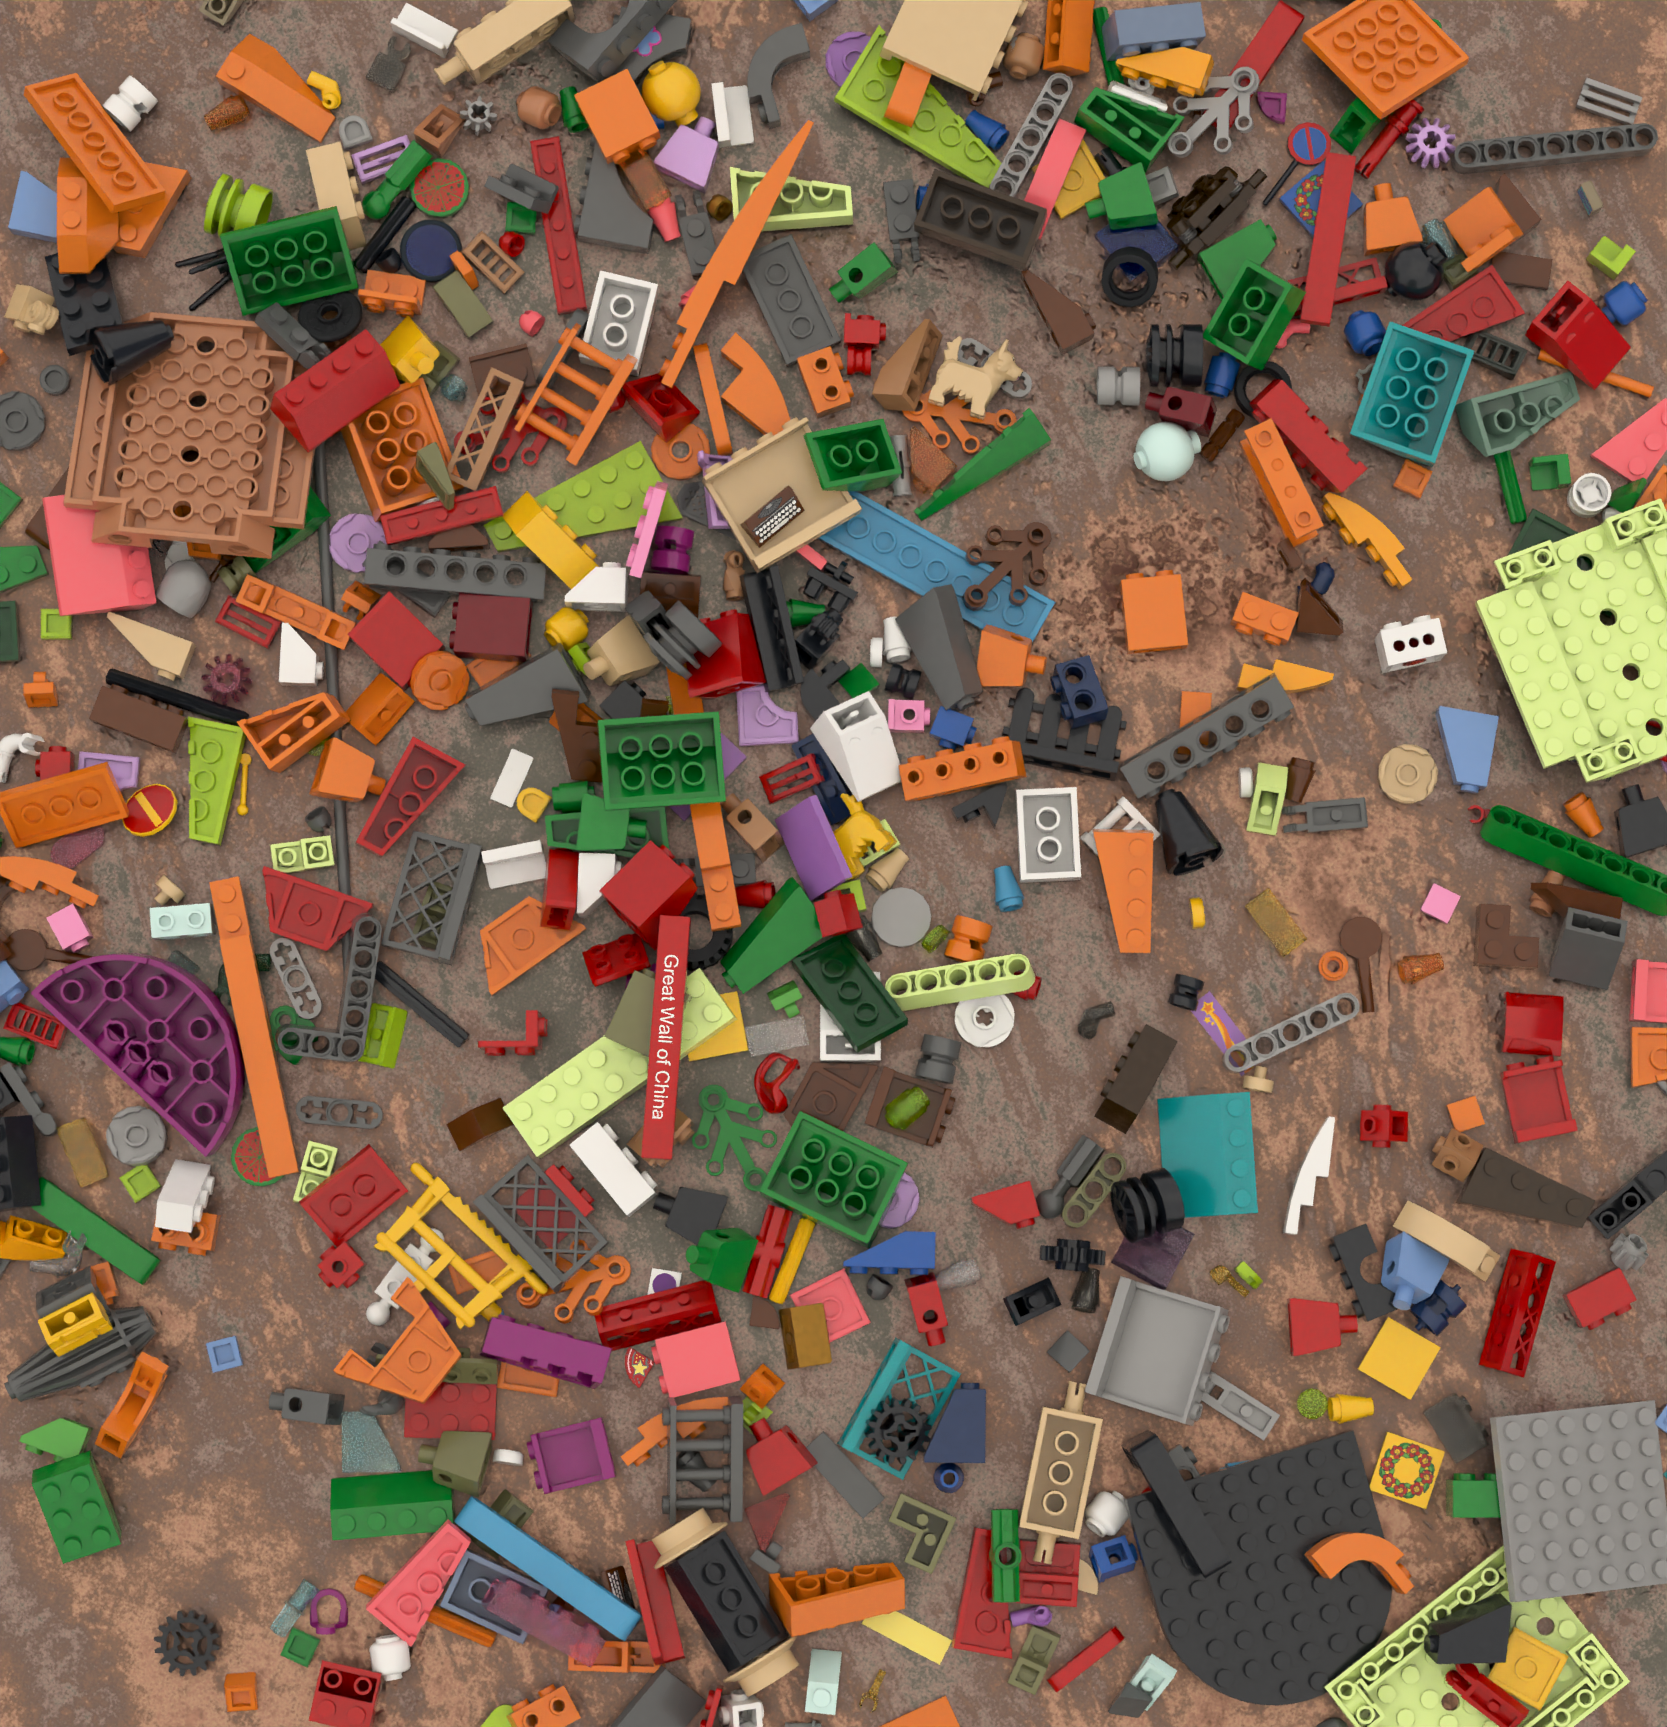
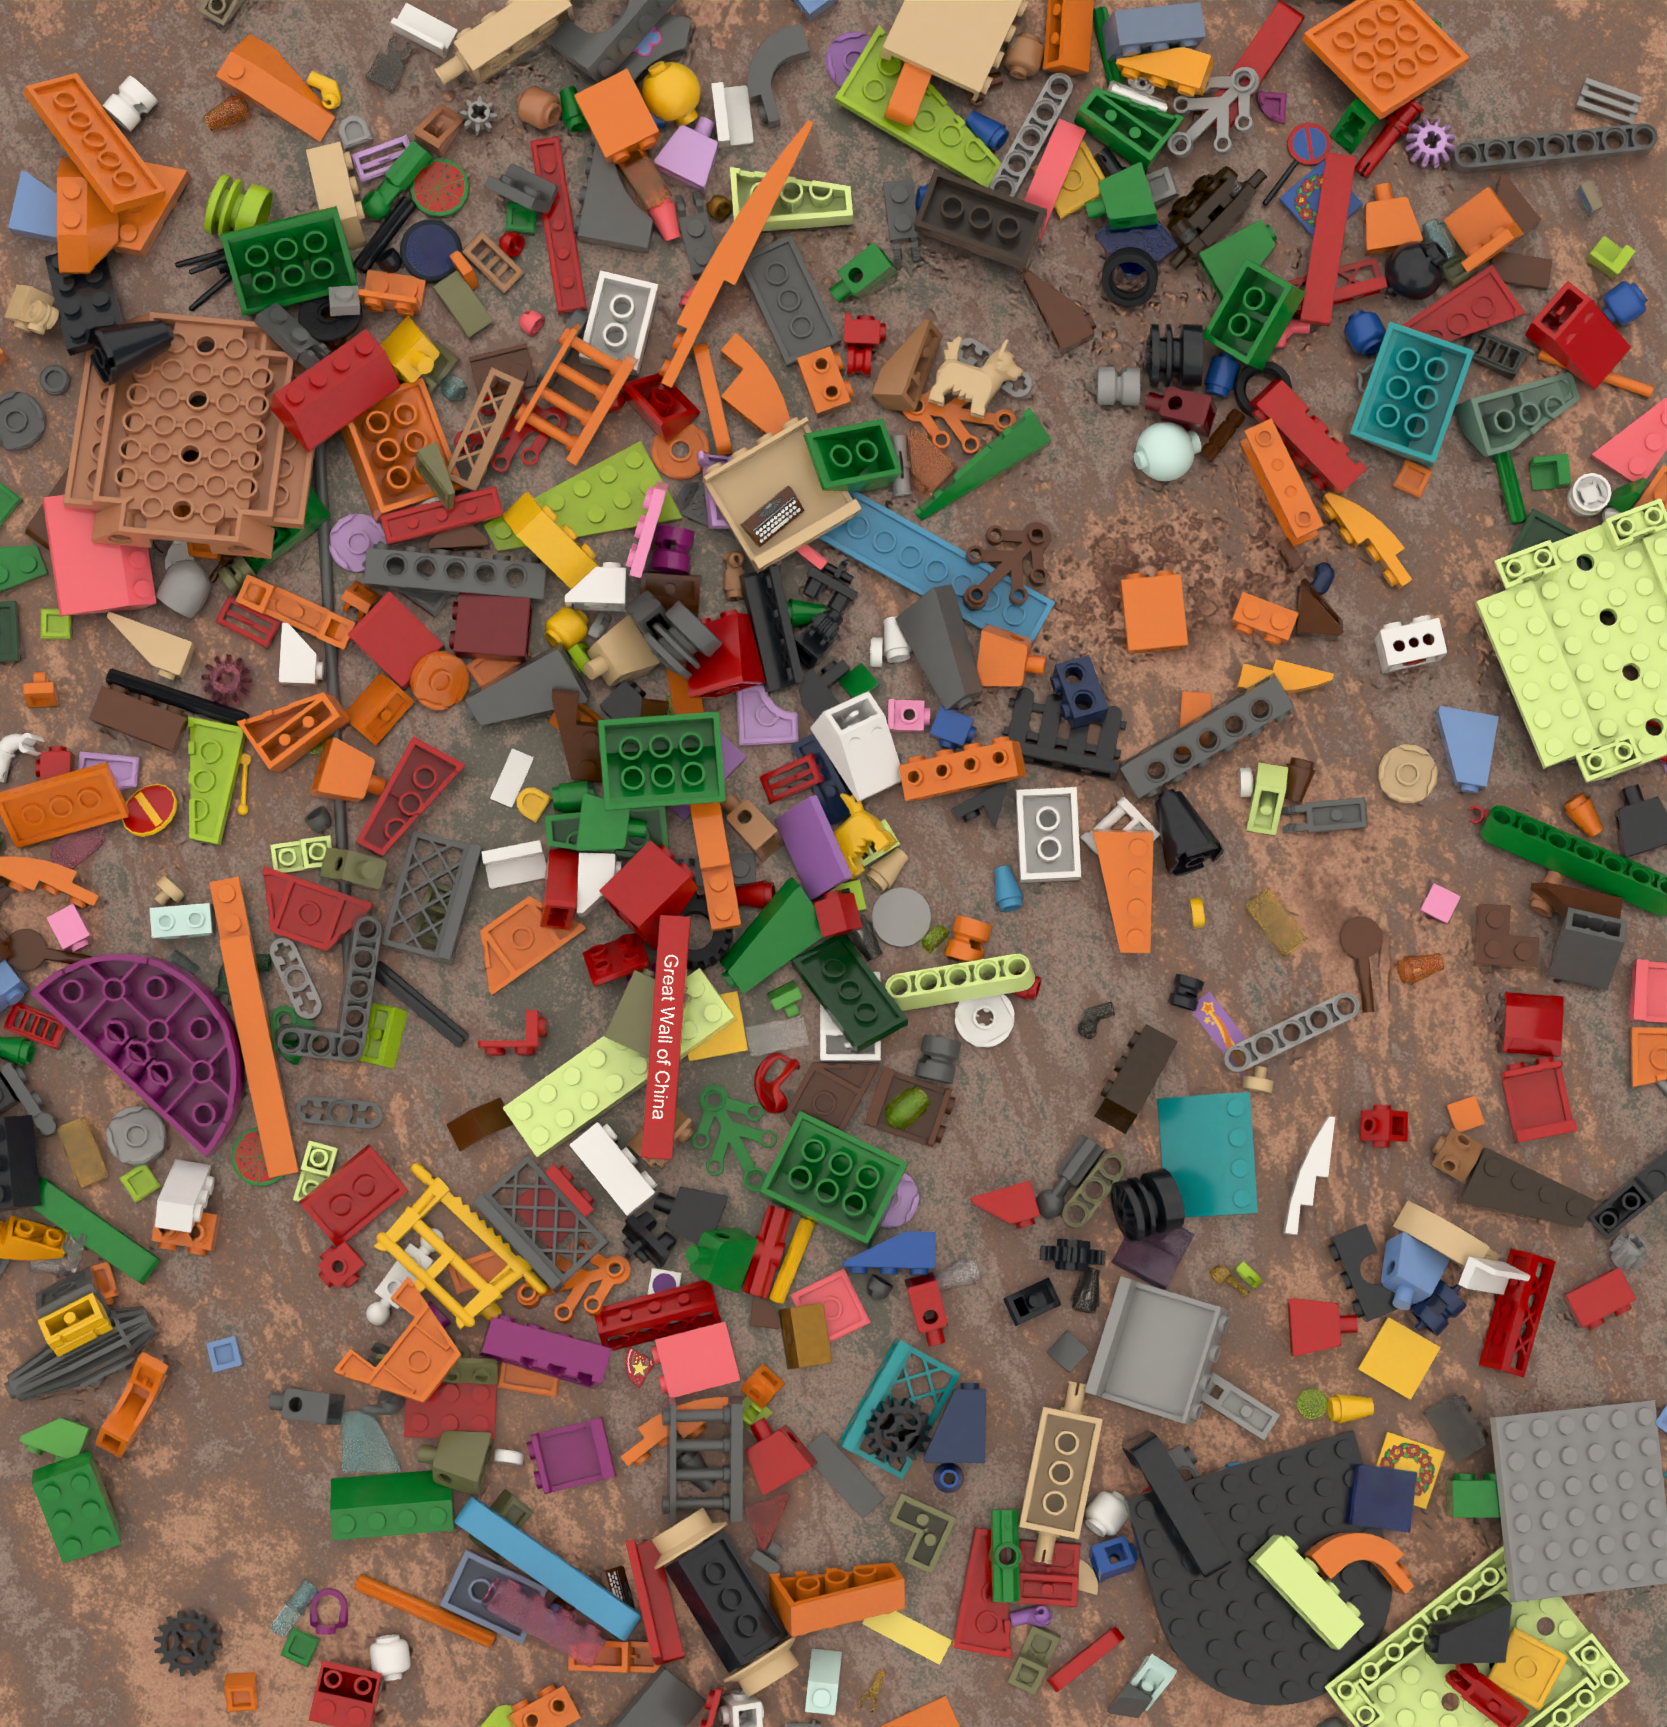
(344, 300): none -> light grey plate
(356, 869): none -> olive torso
(414, 1589): coral wing -> none
(599, 626): none -> light grey tile
(643, 1243): none -> black hips
(909, 682): black wheel -> none
(1306, 1591): none -> yellowish green brick
(1342, 966): orange plate -> none
(1383, 1498): none -> clear blue plate
(1489, 1275): none -> white panel

